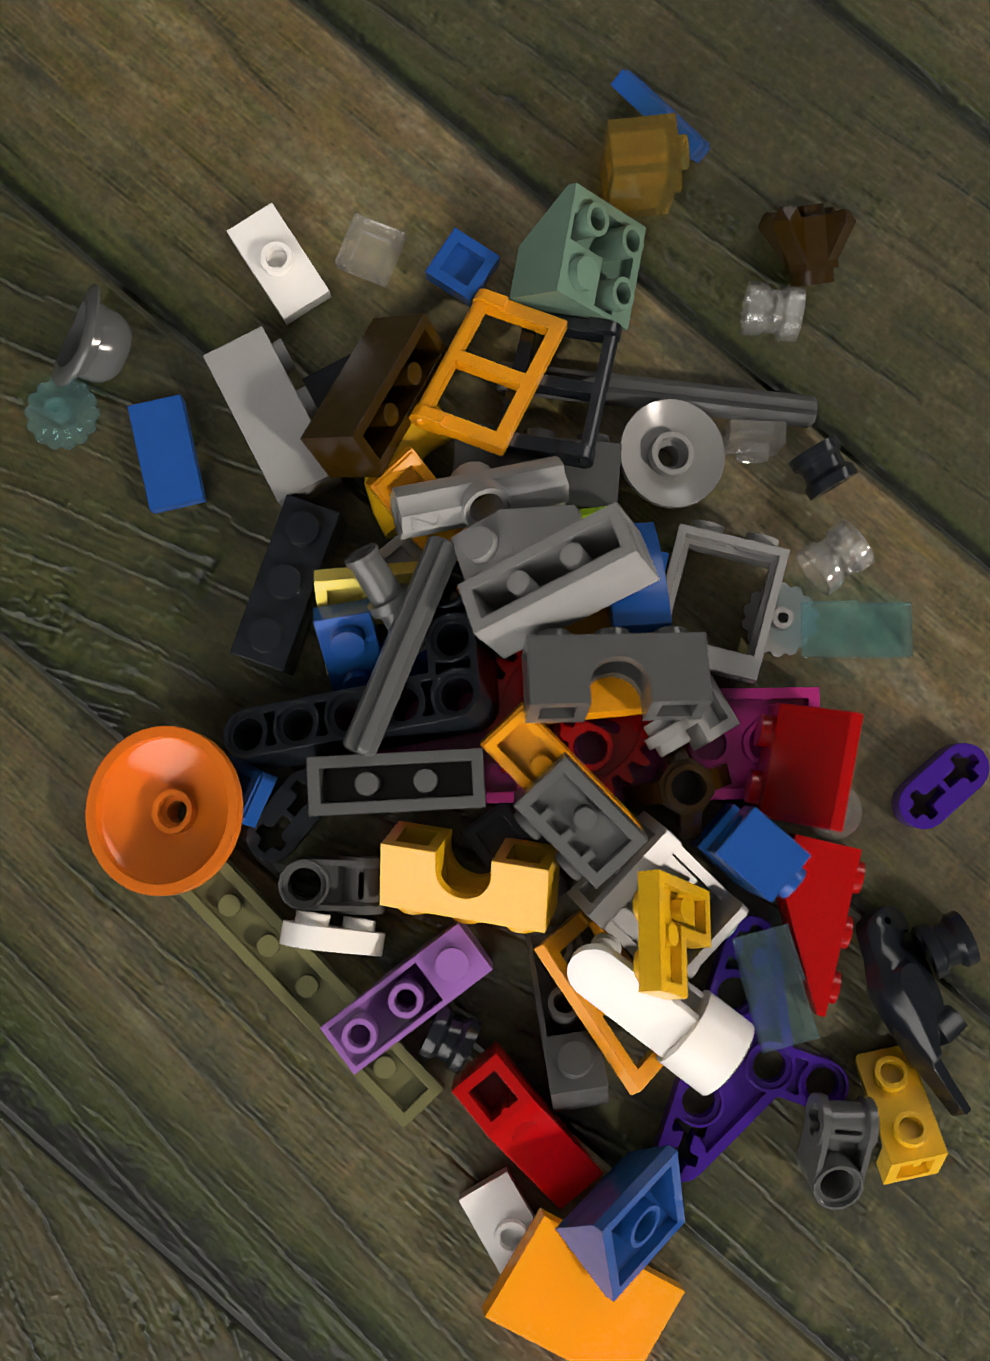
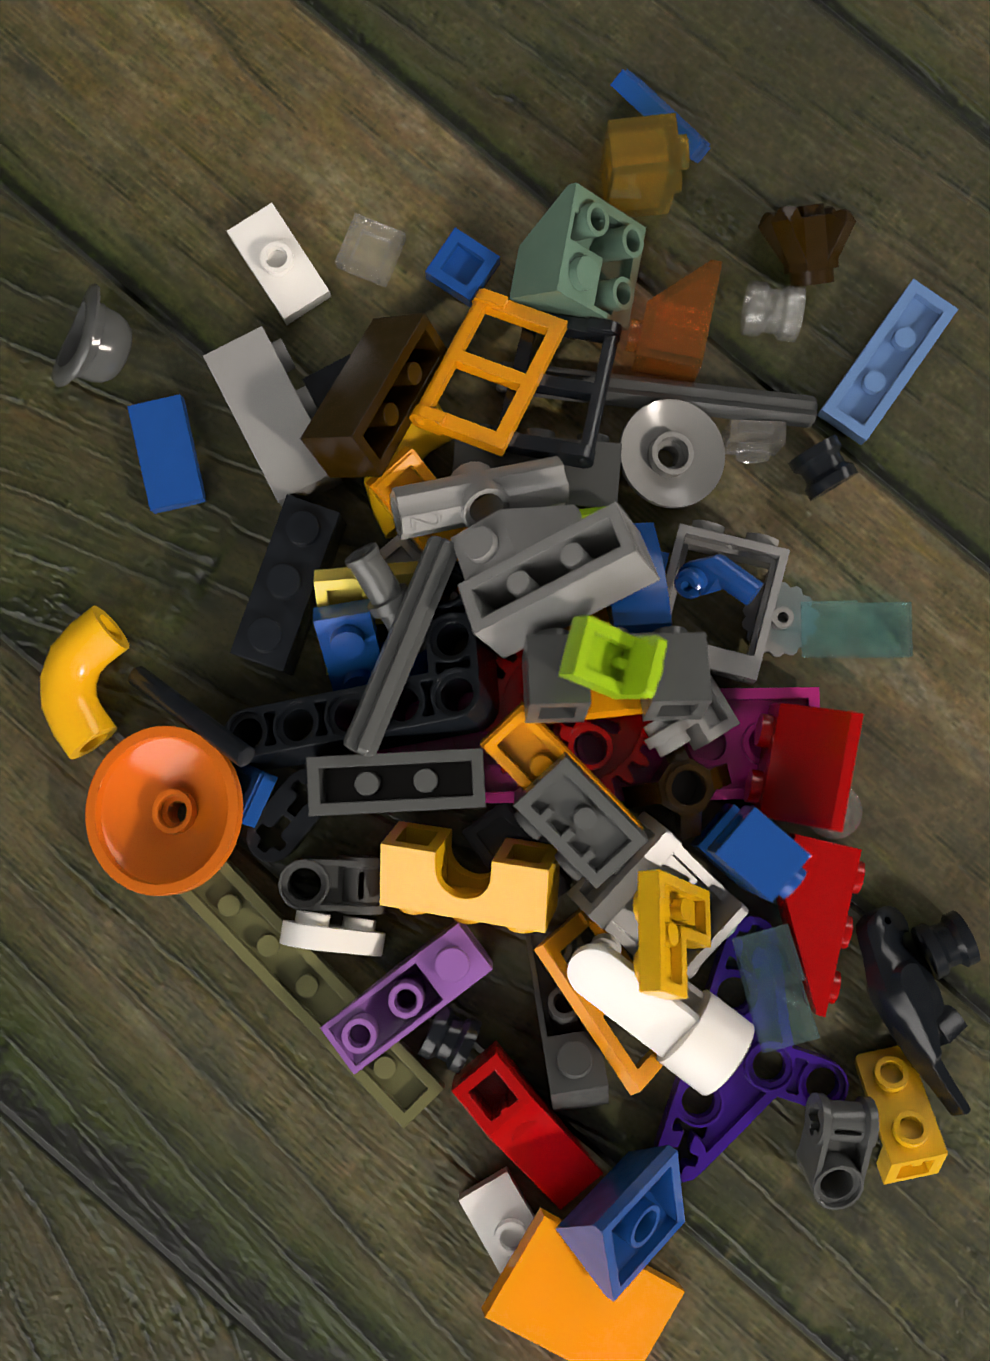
(62, 414): clear light blue piece -> none
(71, 681): none -> yellow cylinder
(191, 716): none -> black bar
(612, 659): none -> lime bracket
(676, 326): none -> clear orange slope
(716, 574): none -> blue arm
(835, 557): clear wheel -> none
(887, 362): none -> medium blue plate
(948, 795): dark purple beam -> none

